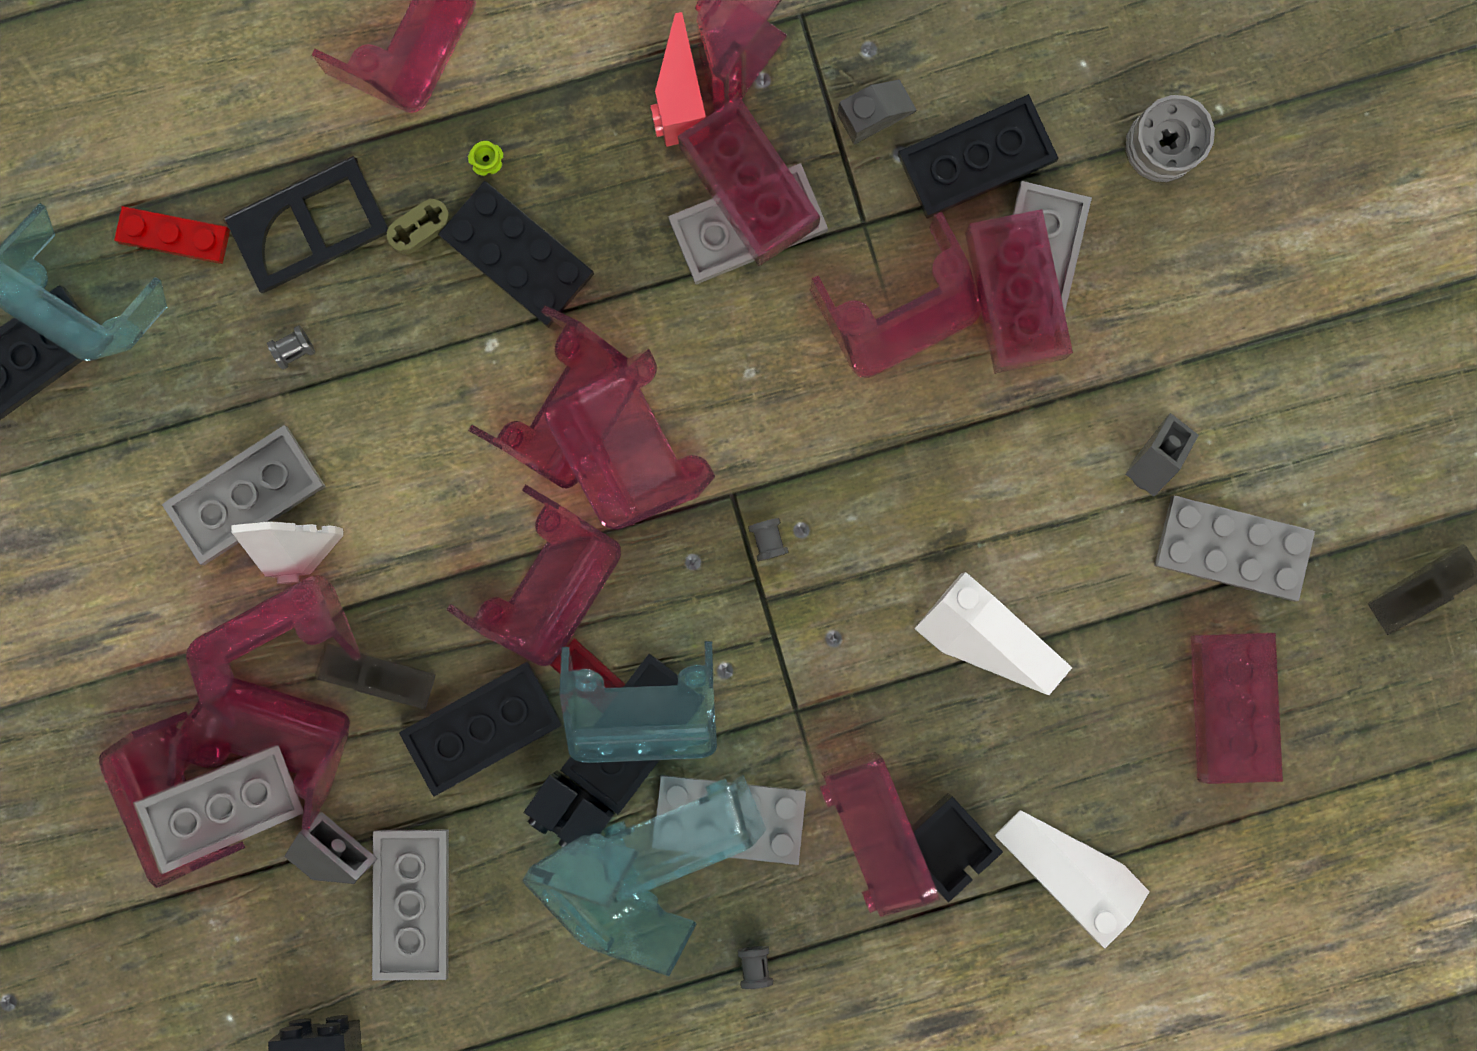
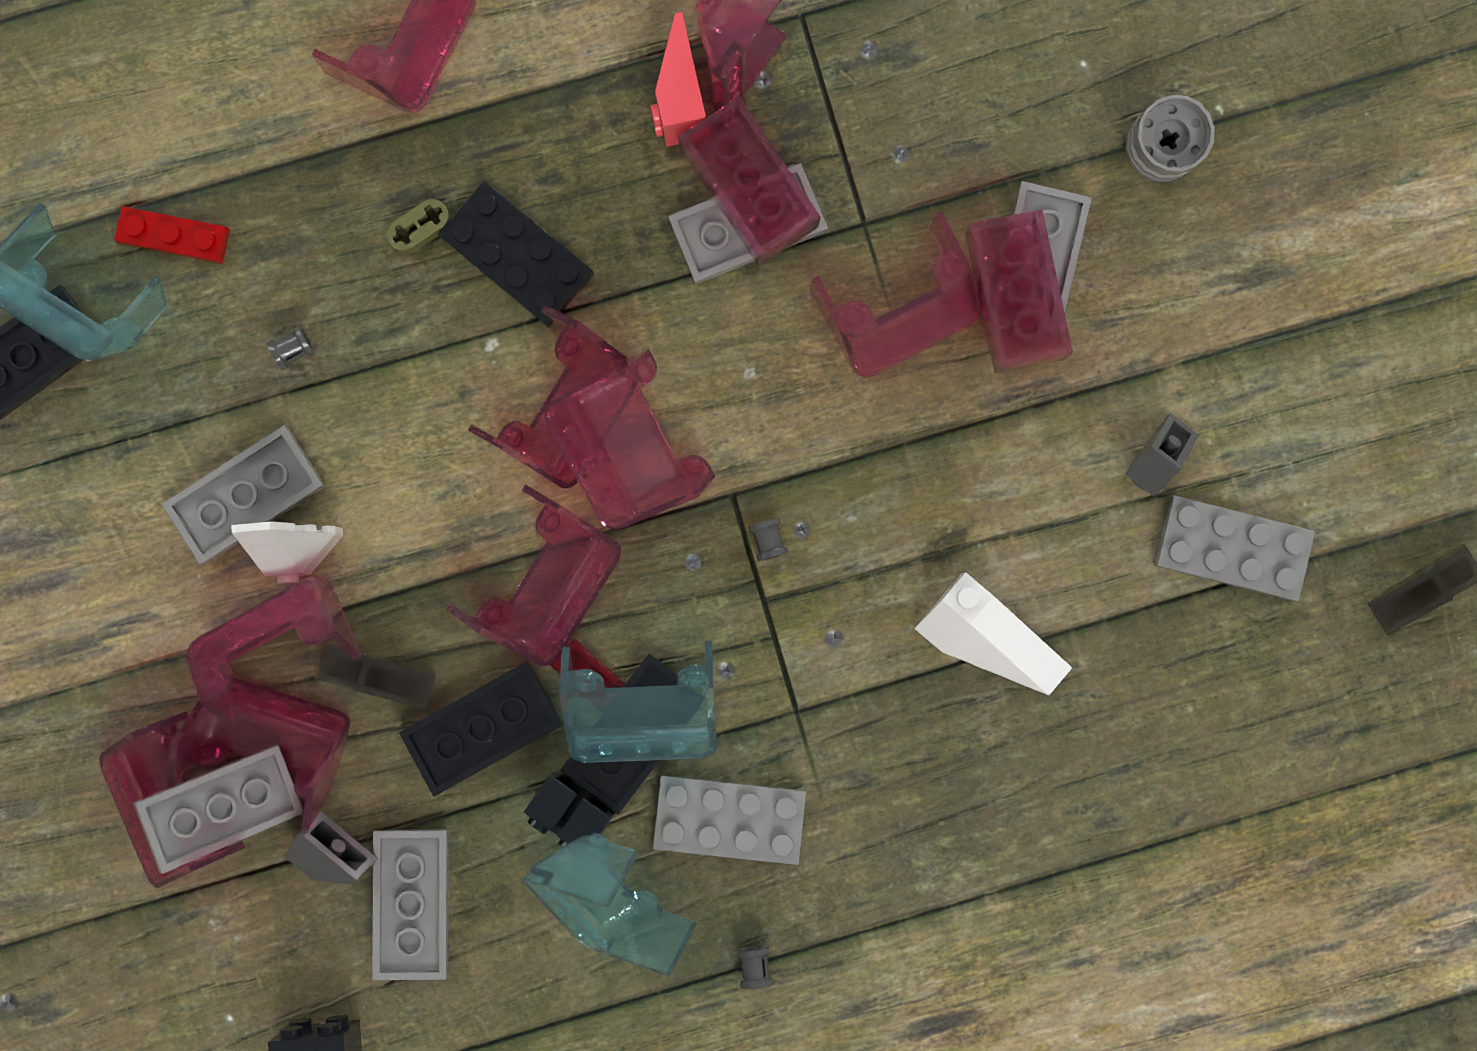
(253, 223): black window -> none
(483, 149): lime plate -> none
(689, 836): clear light blue windscreen -> none
(874, 109): dark grey slope -> none
(879, 836): clear pink windscreen -> none
(951, 843): black piece -> none
(977, 156): black plate -> none
(1084, 881): white wedge -> none
(1236, 708): clear pink brick -> none

